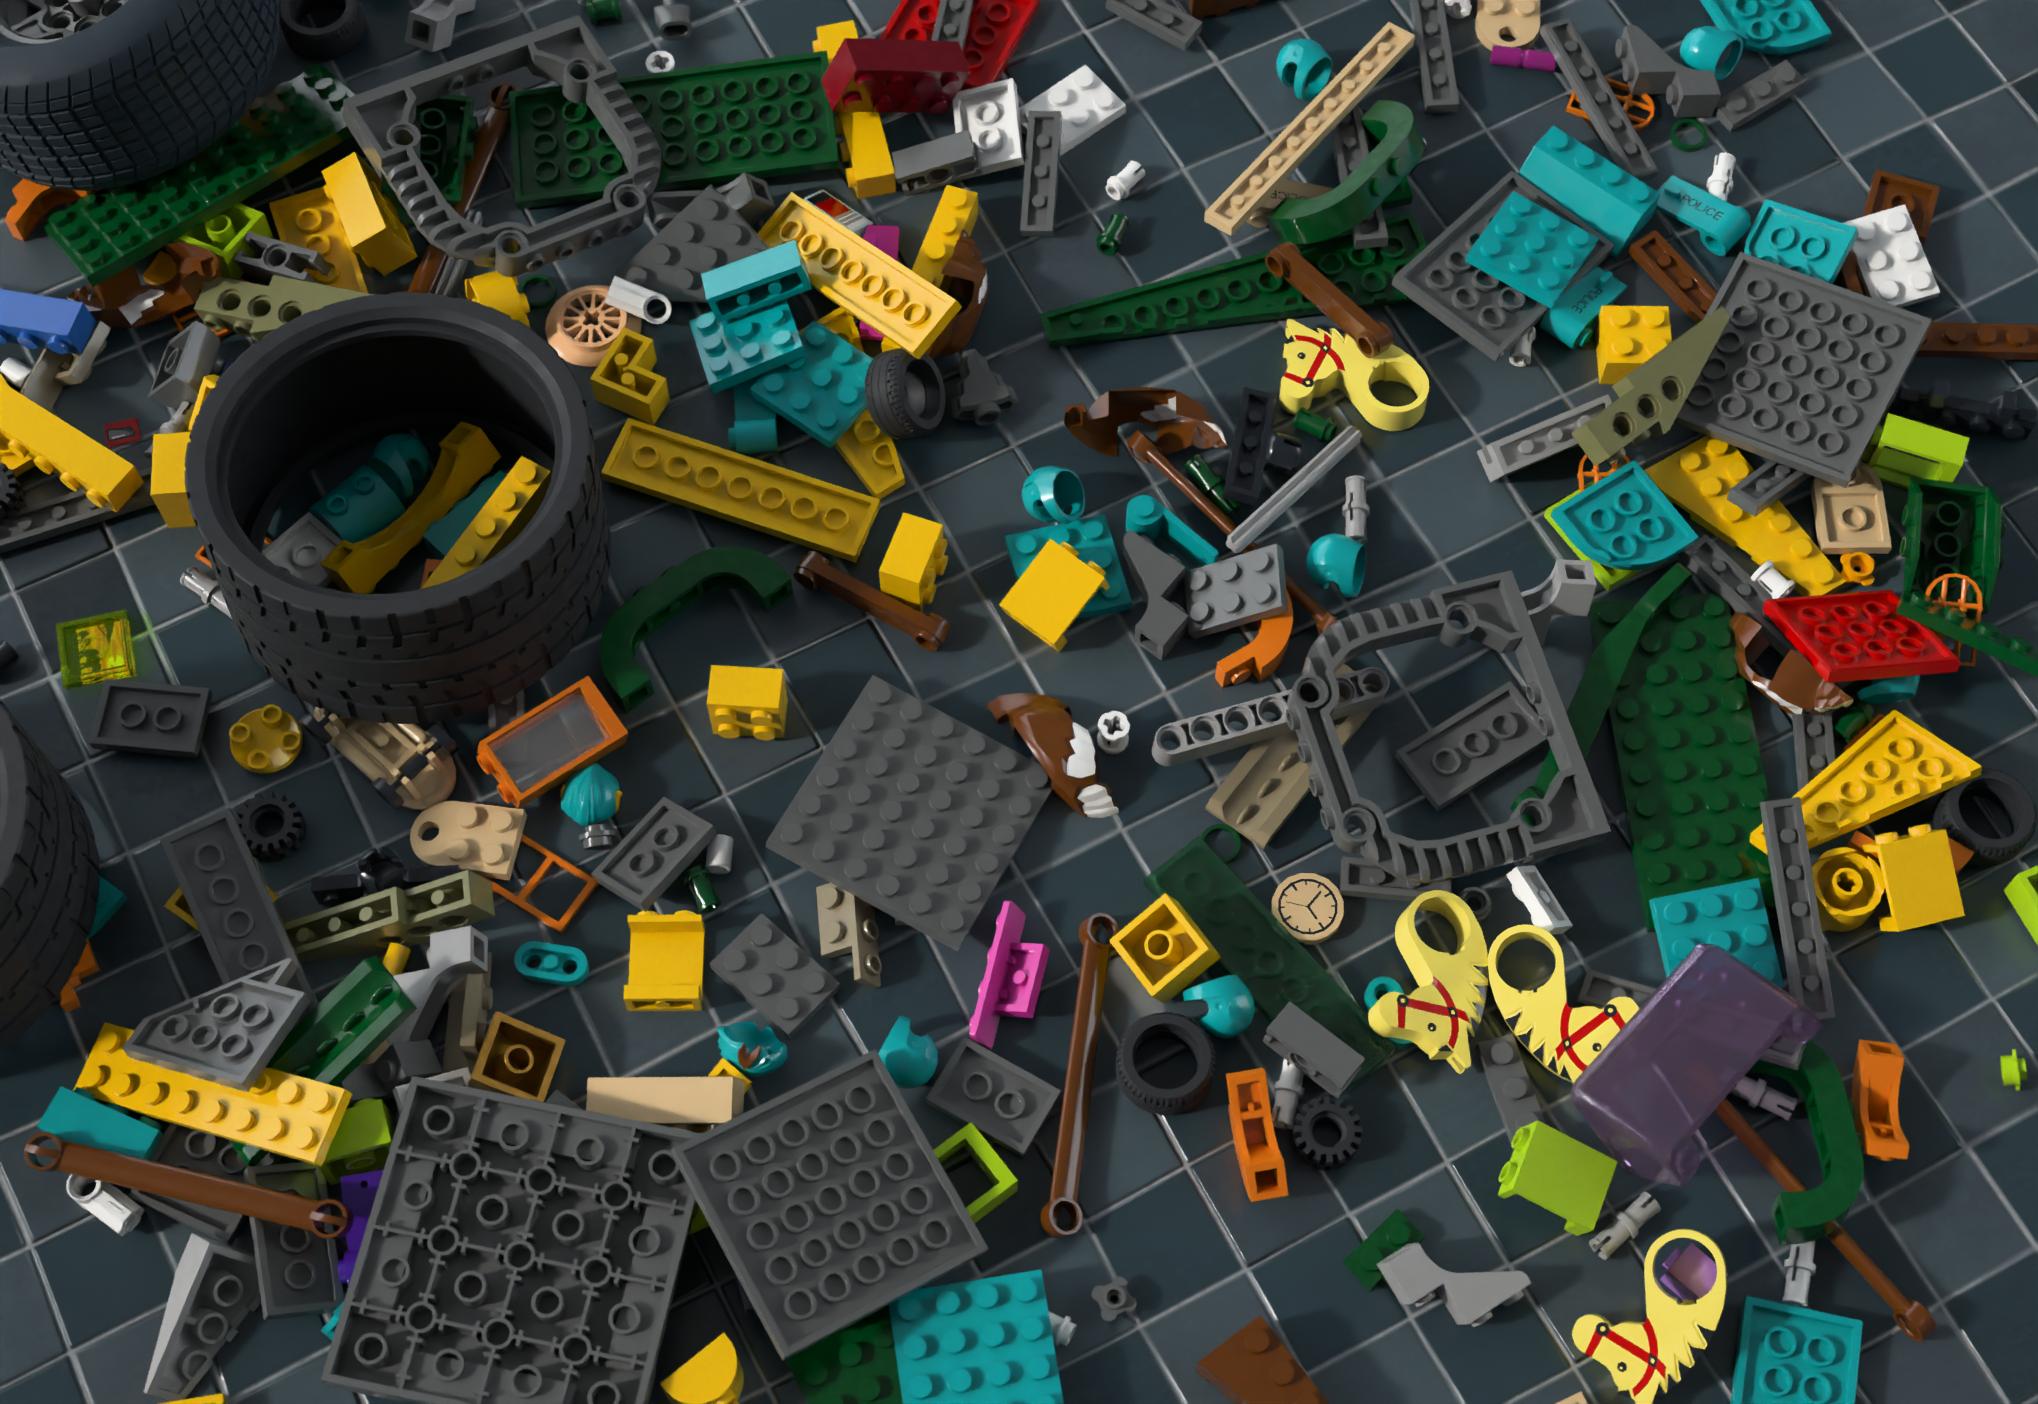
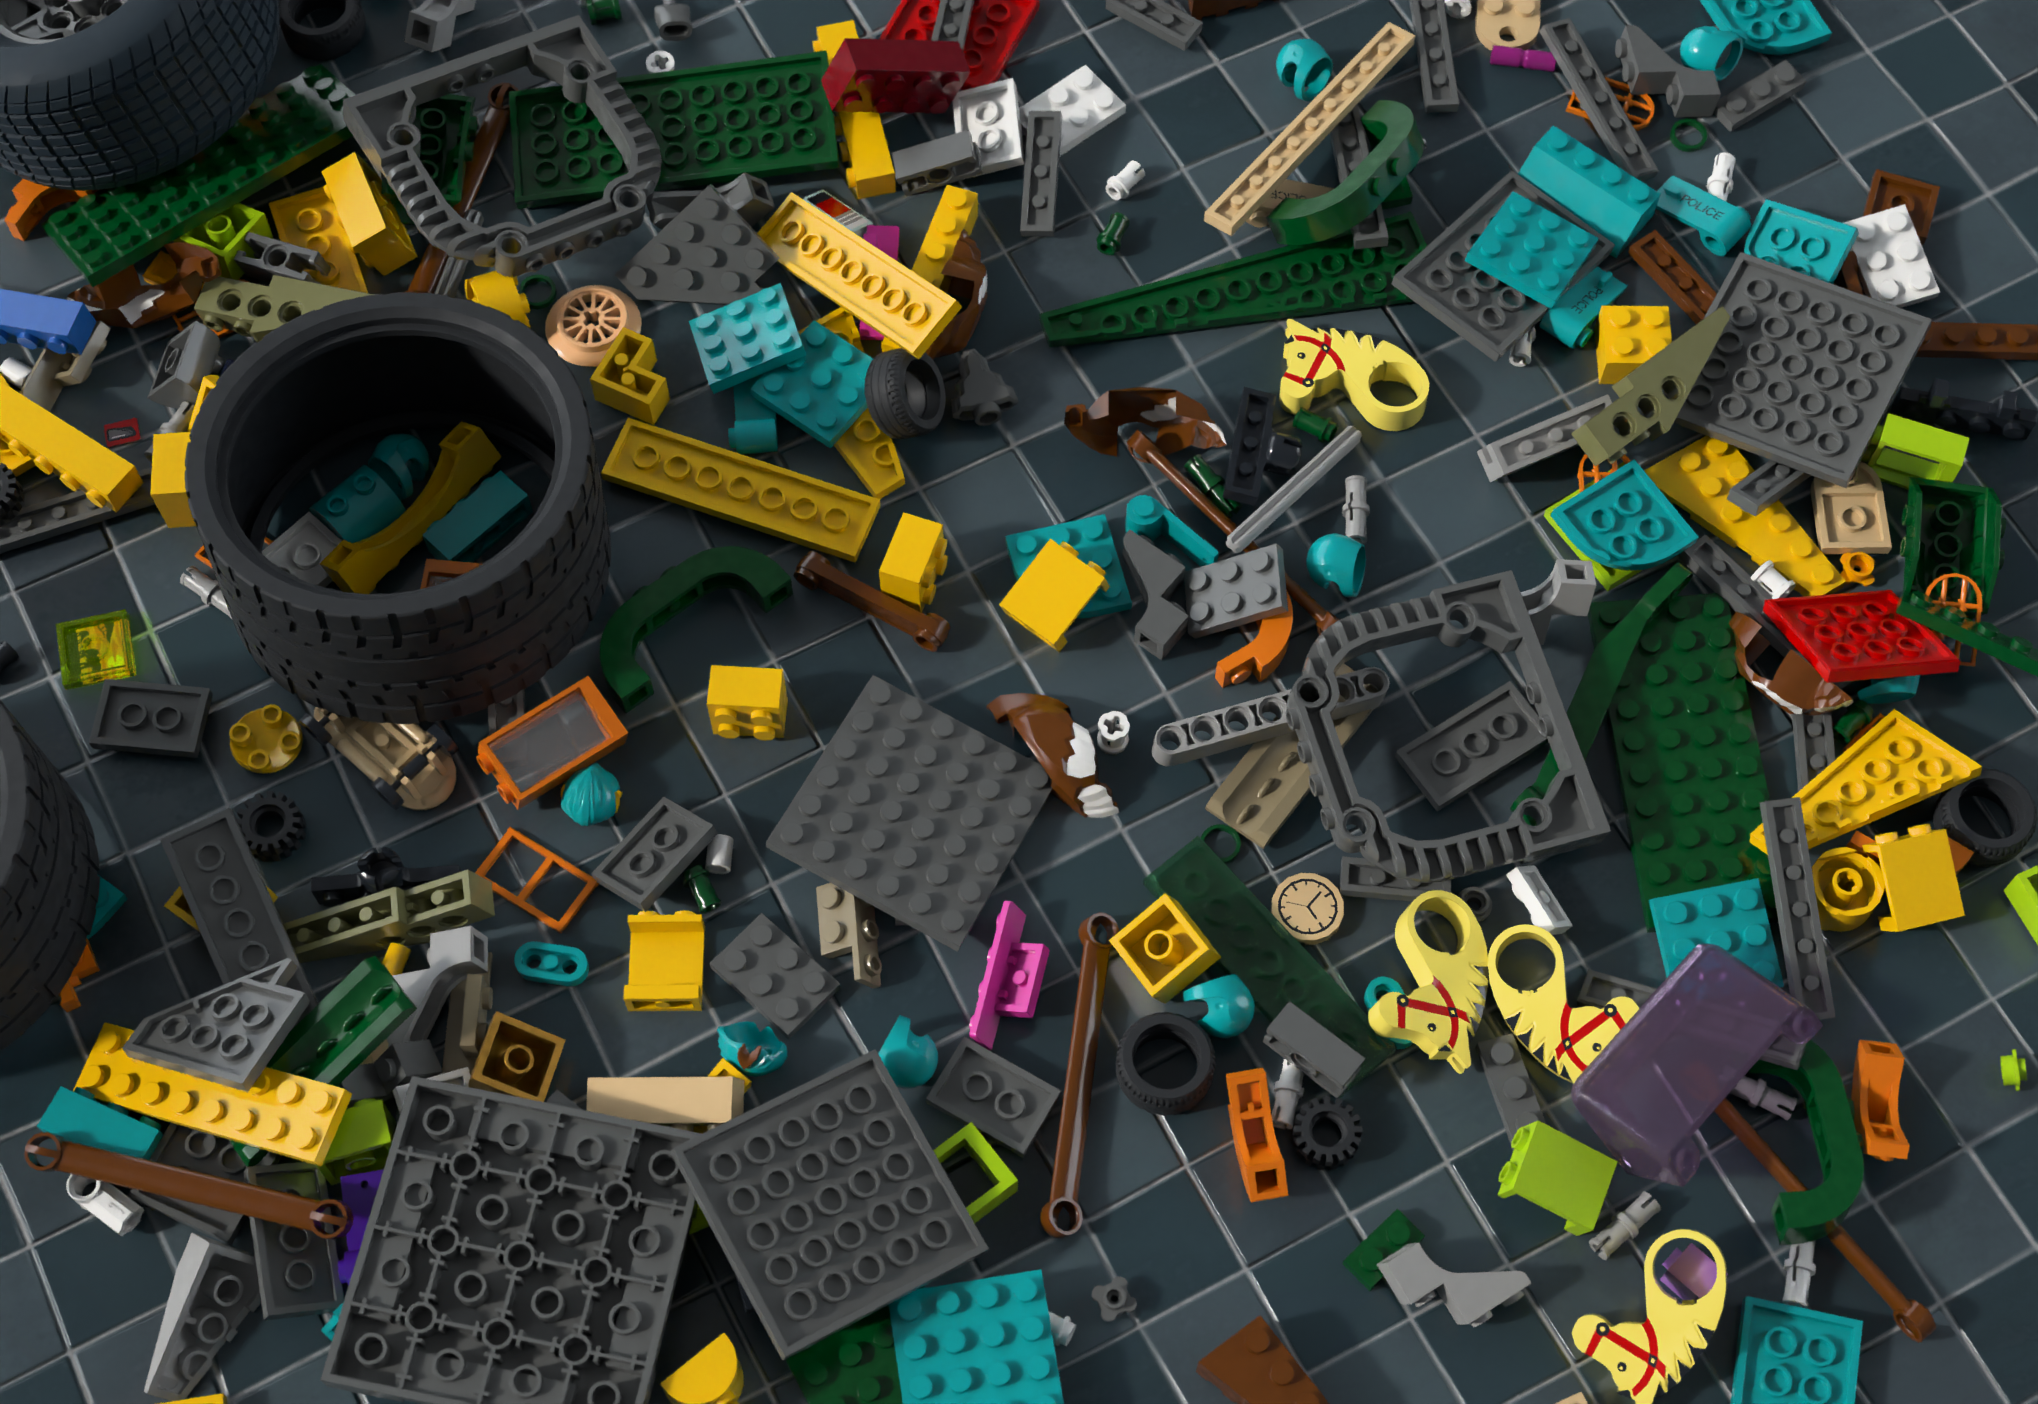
(470, 835): tan plate -> none
(497, 522): yellow brick -> none
(597, 837): dark grey plate -> none
(635, 299): white piece -> none
(756, 281): teal brick -> none
(1050, 492): teal helmet -> none
(1370, 336): reddish brown piece -> none

